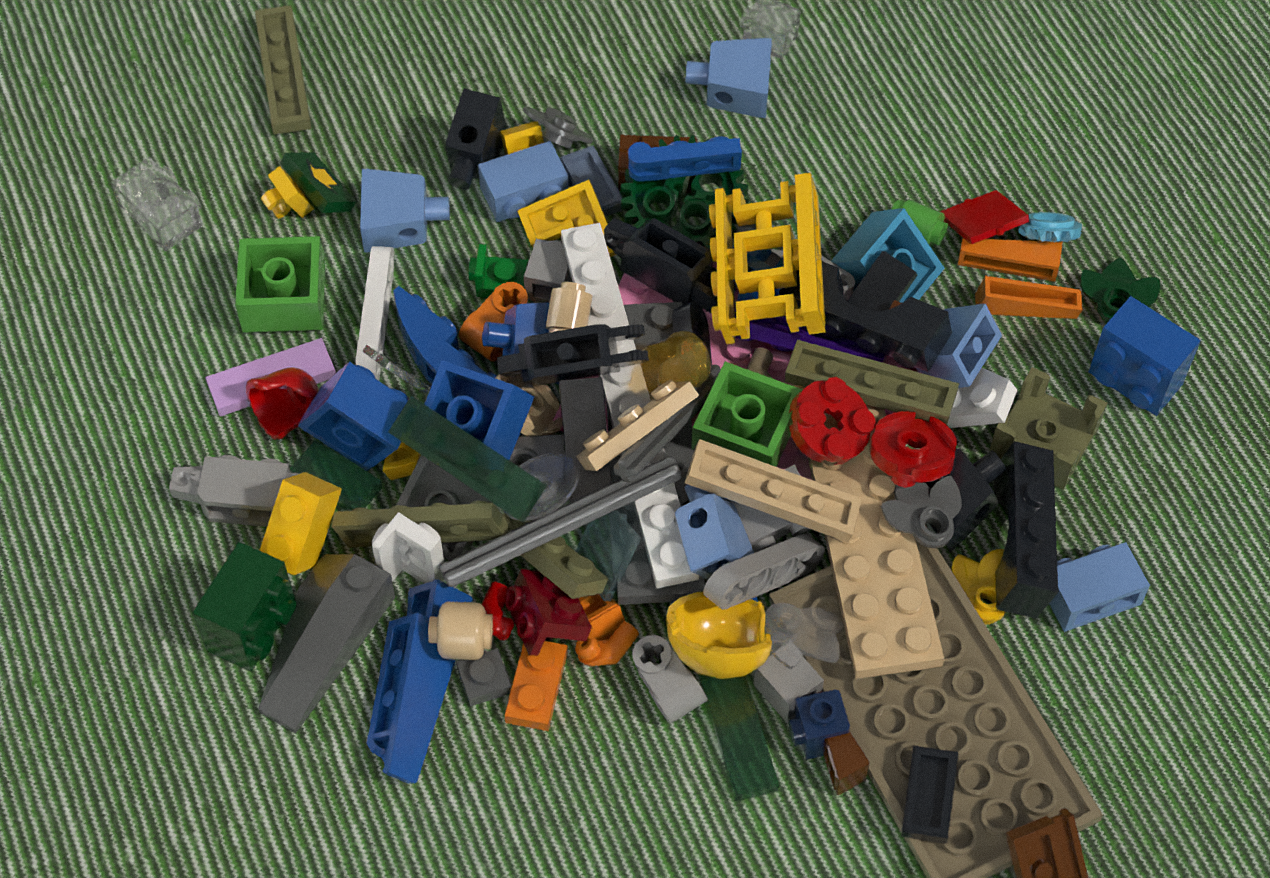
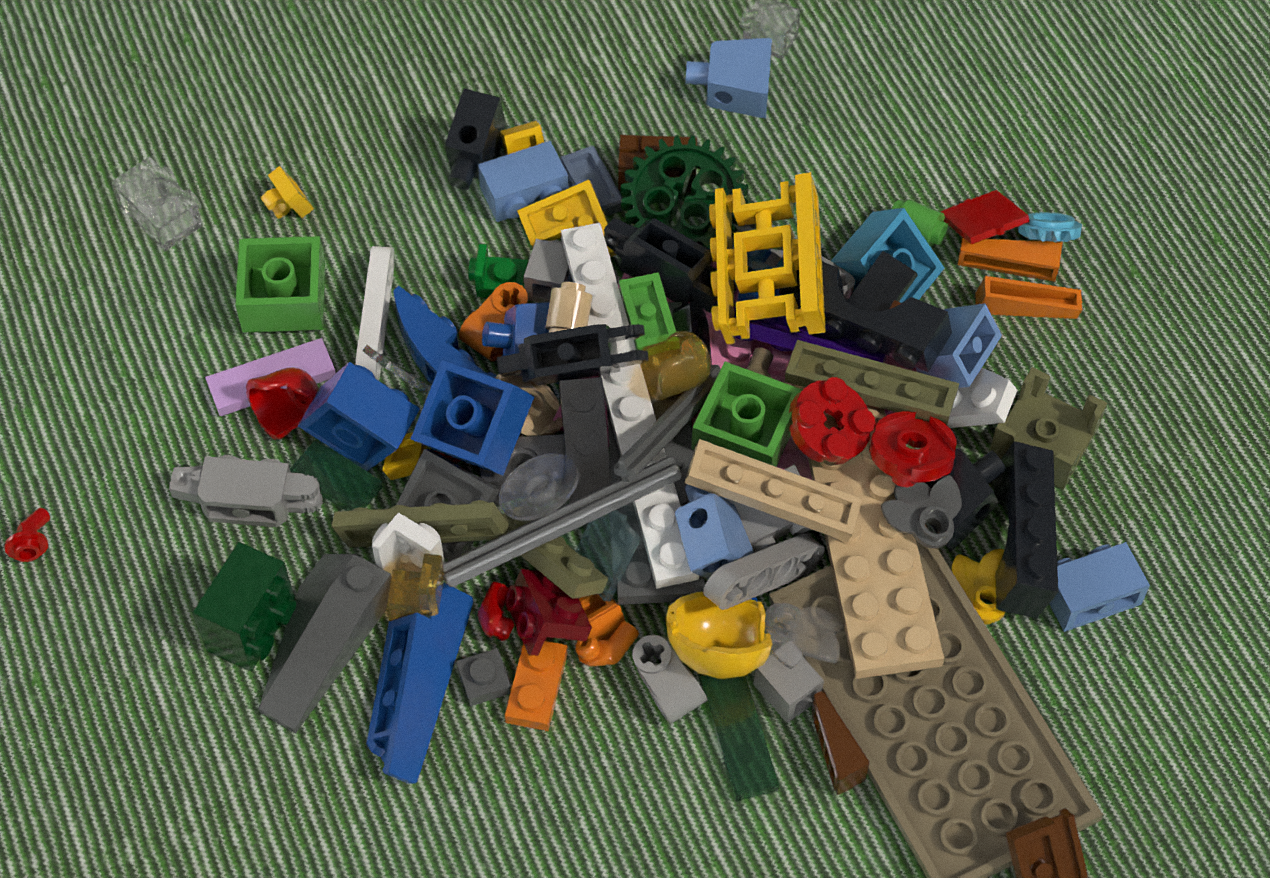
(27, 542): none -> red plate
(282, 70): olive plate -> none
(300, 521): yellow brick -> none
(318, 182): dark green tile -> none
(397, 209): medium blue torso -> none
(416, 591): none -> clear yellow slope
(461, 630): tan head -> none
(467, 459): clear green tile -> none
(559, 126): dark grey plate -> none
(635, 424): tan plate -> none
(647, 305): none -> bright green plate
(684, 159): blue plate -> none
(816, 719): dark blue bracket -> none
(930, 794): black tile -> none
(1116, 286): dark green plate -> none
(1143, 356): blue brick -> none

